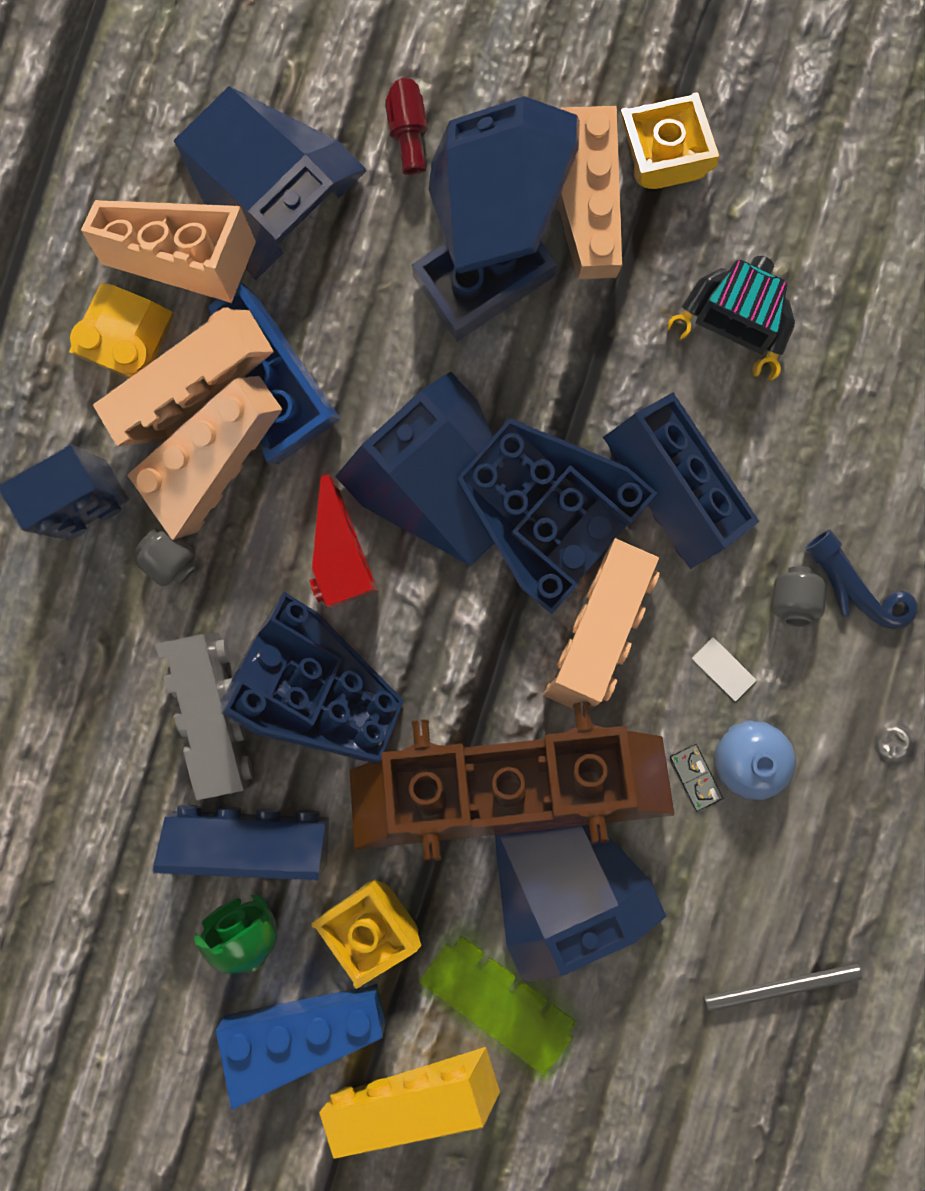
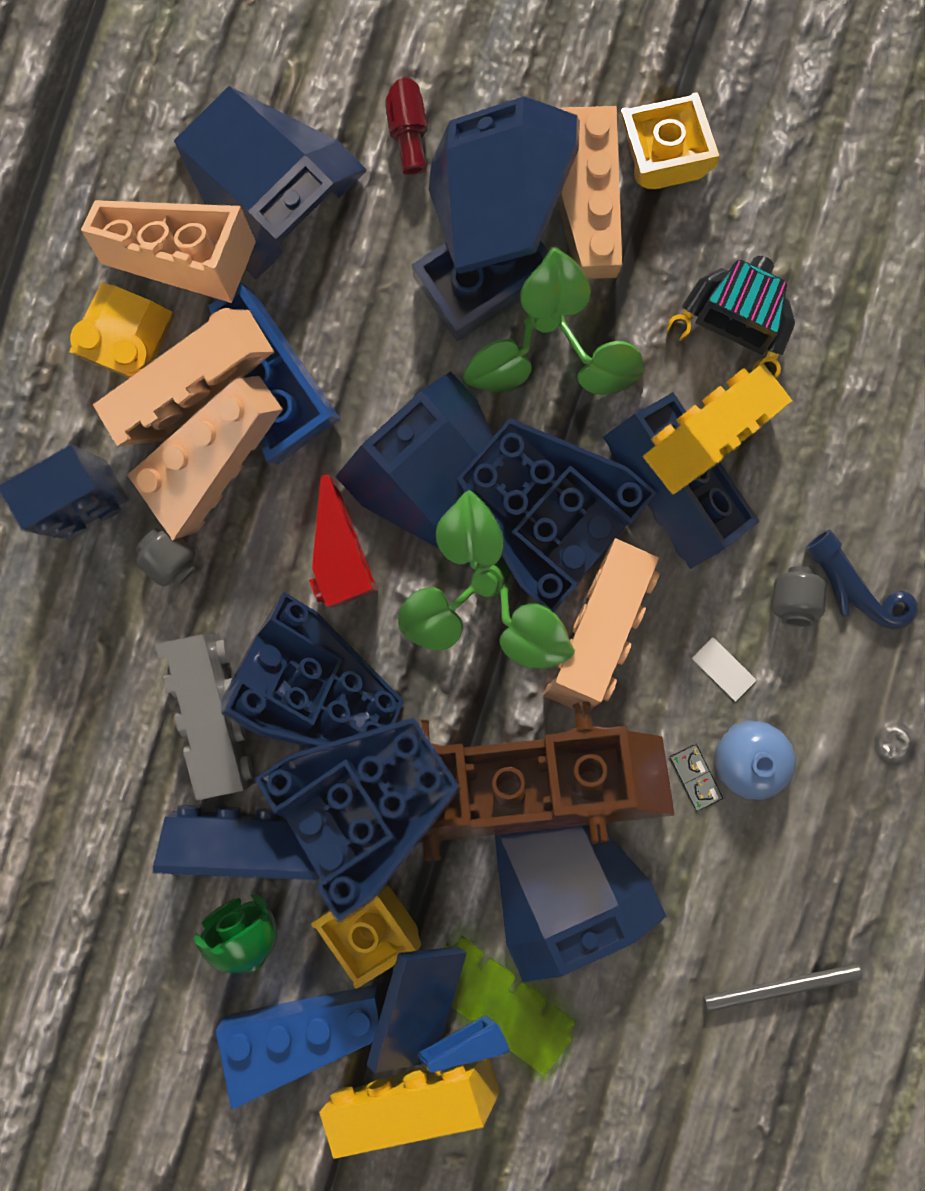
(360, 807): none -> dark blue wedge
(415, 1006): none -> dark blue tile
(470, 1044): none -> blue slope
(473, 535): none -> bright green plant
(547, 295): none -> bright green plant
(717, 428): none -> yellow wedge

